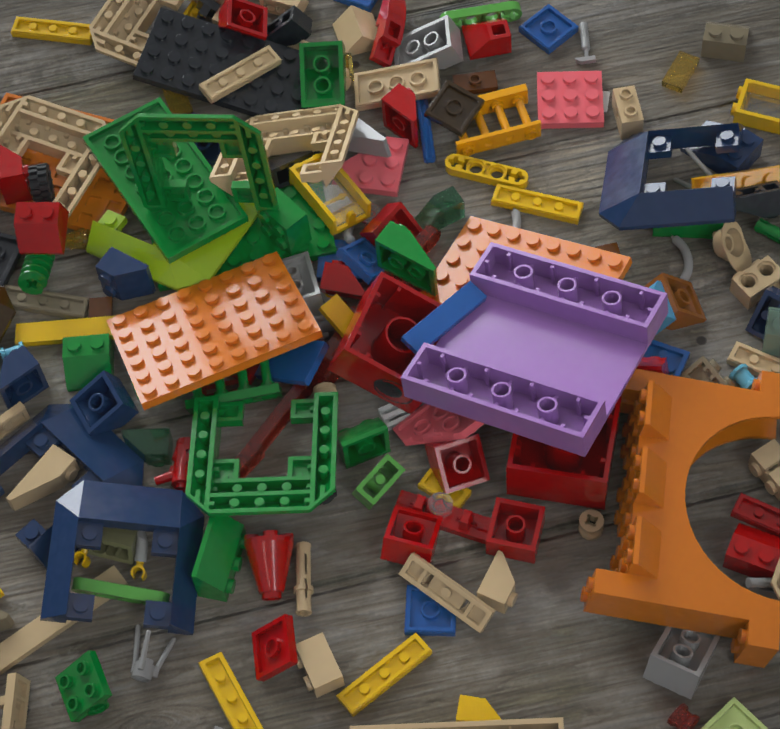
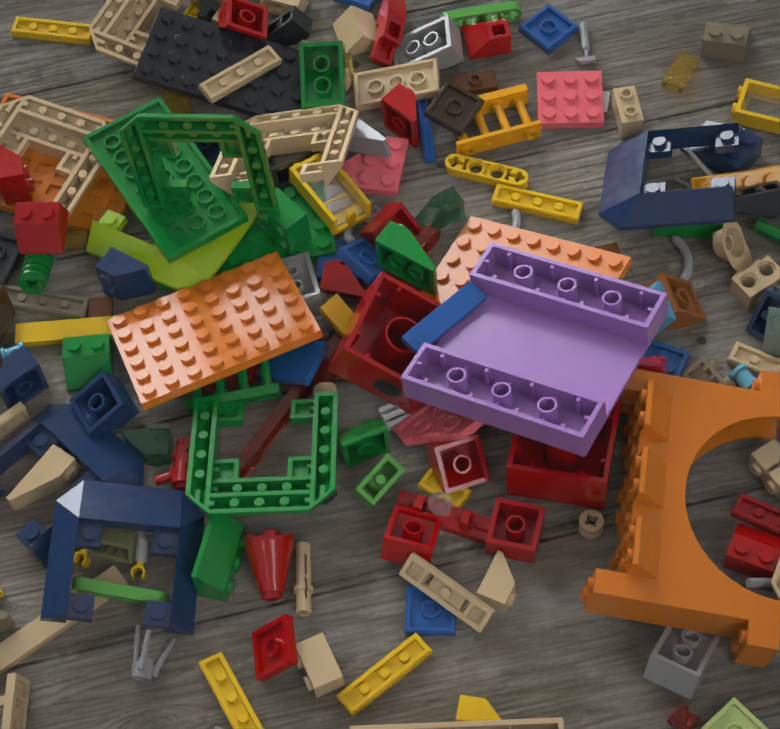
(41, 183): black tyre -> none
(84, 687): green plate -> none

